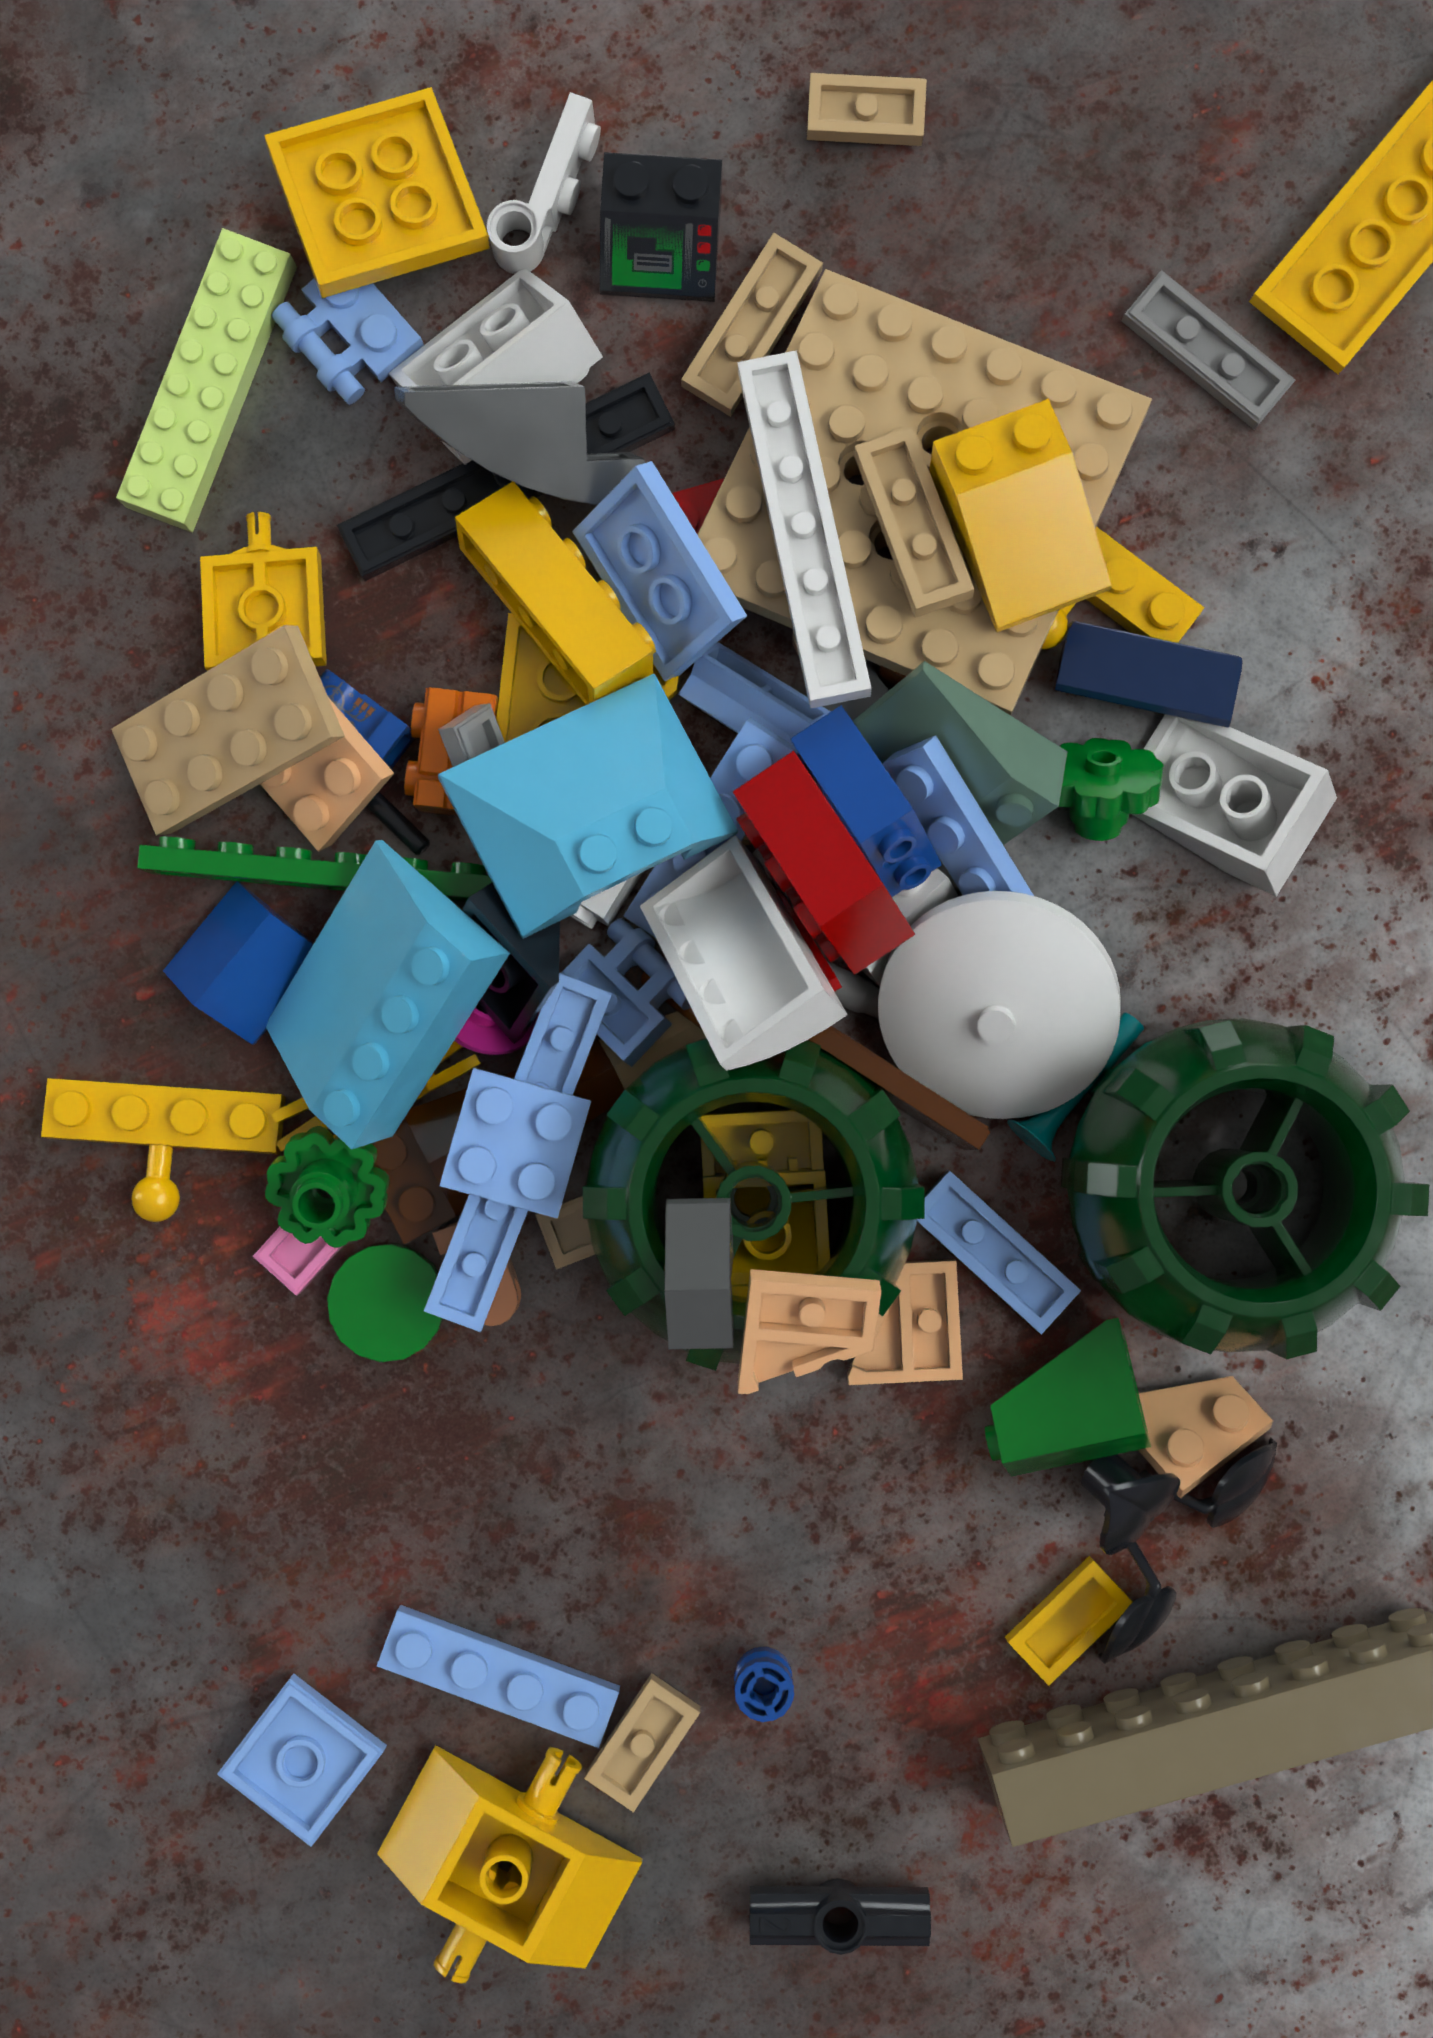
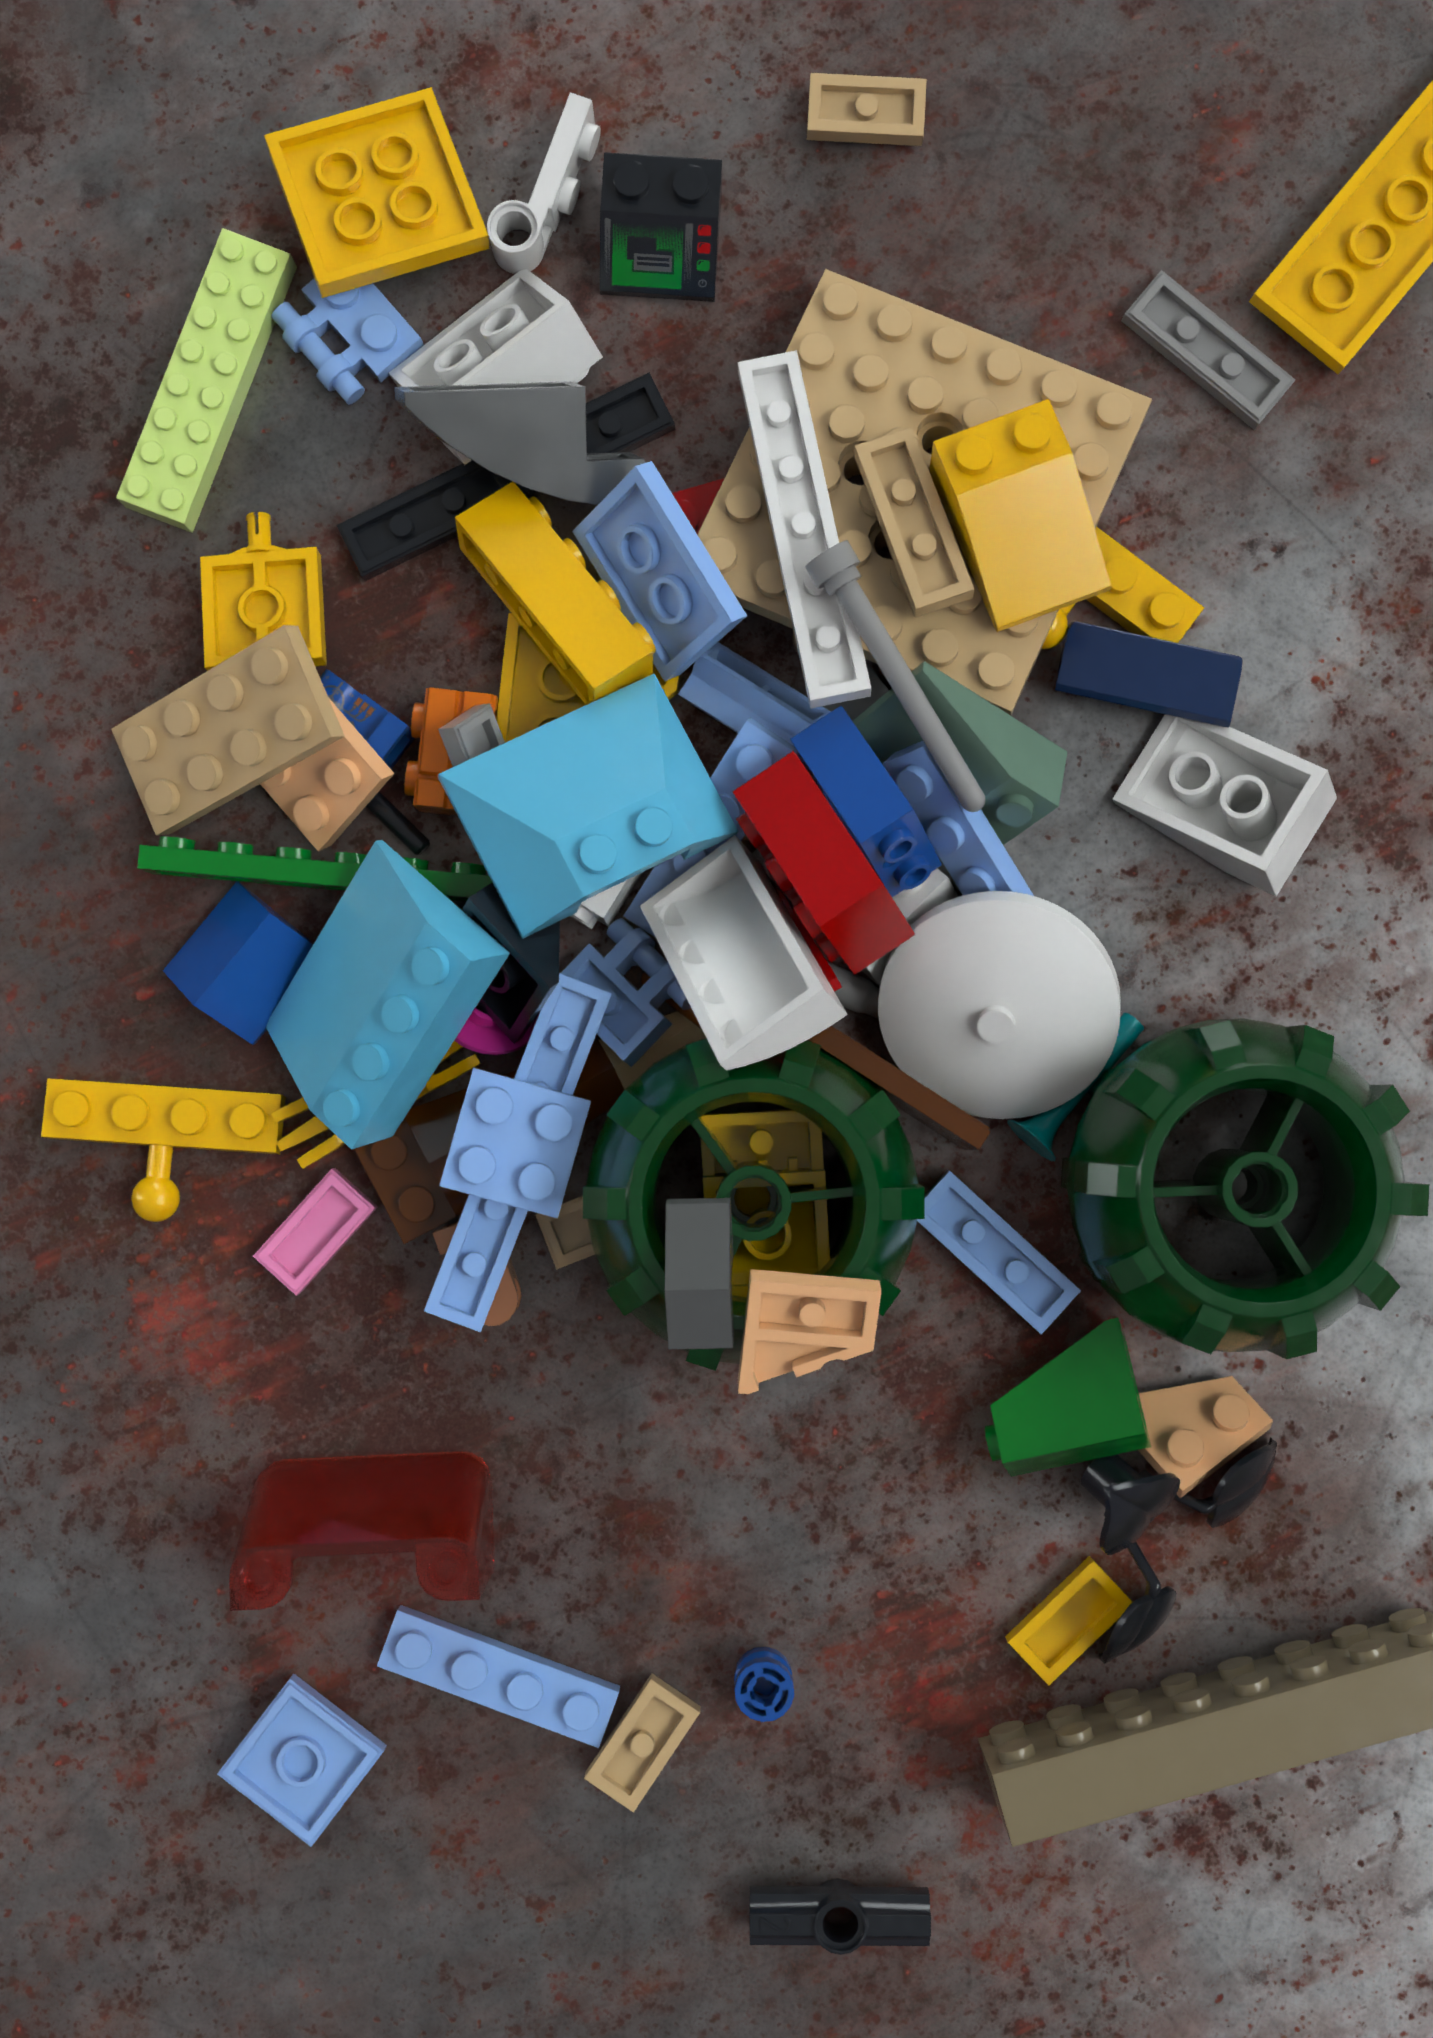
(326, 1188): green plant -> none
(368, 1506): none -> clear red windscreen
(381, 1302): green tile -> none
(552, 1898): yellow slope -> none
(752, 322): tan plate -> none
(838, 574): none -> light grey piece
(918, 1332): light nougat wing -> none
(1106, 784): green plant -> none

